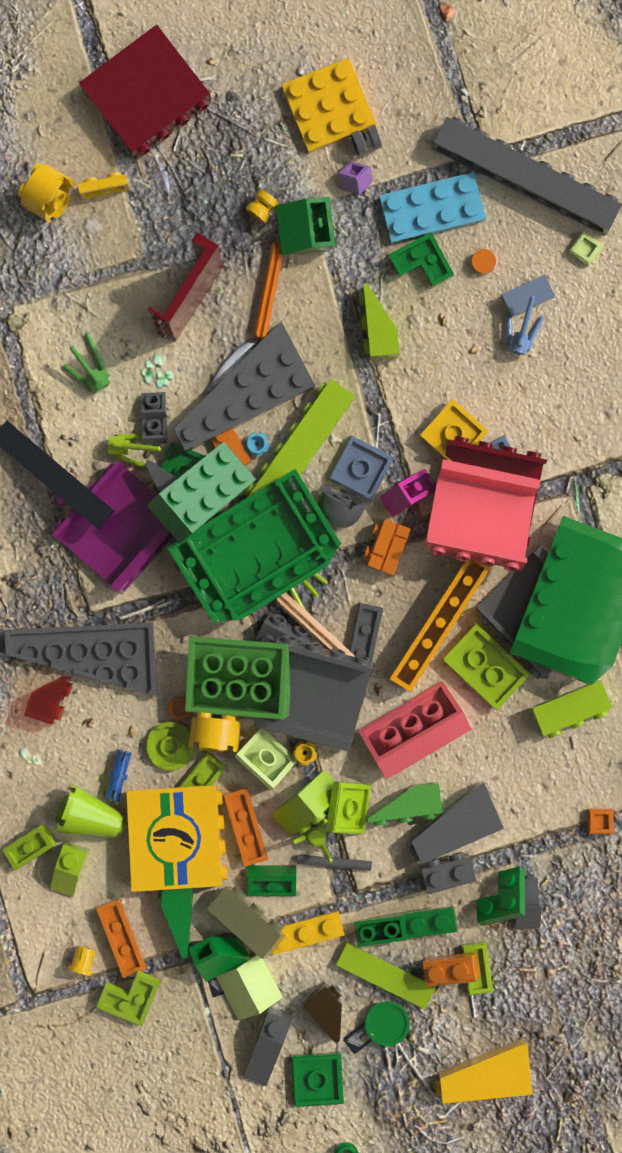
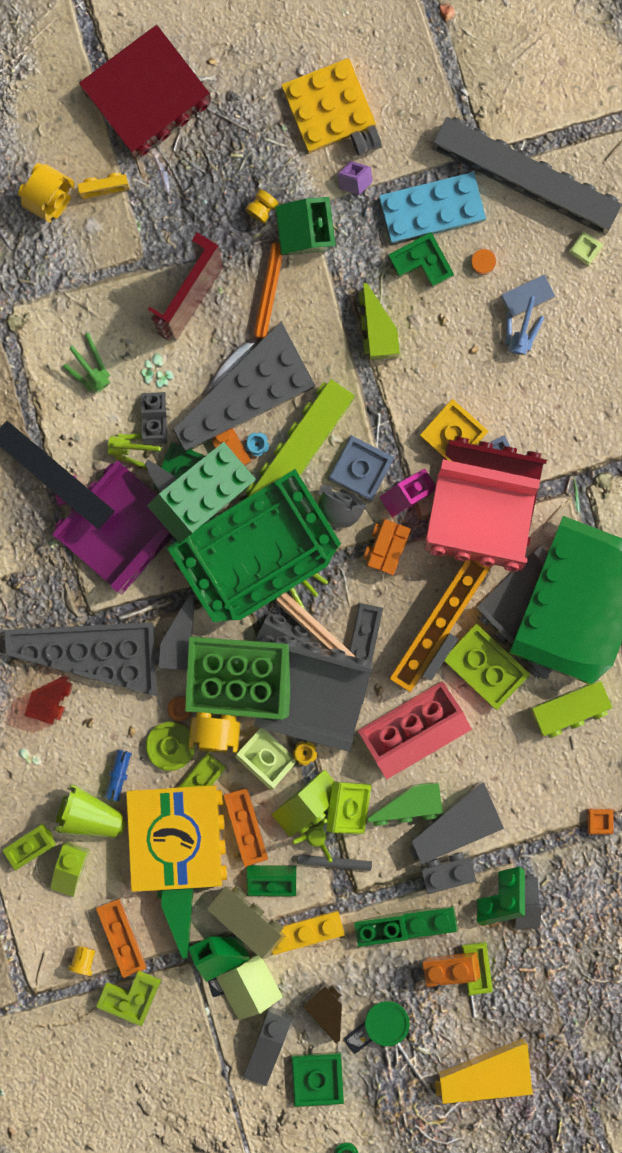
(175, 644): none -> dark grey slope
(385, 975): lime tile -> none
(439, 657): none -> dark grey tile

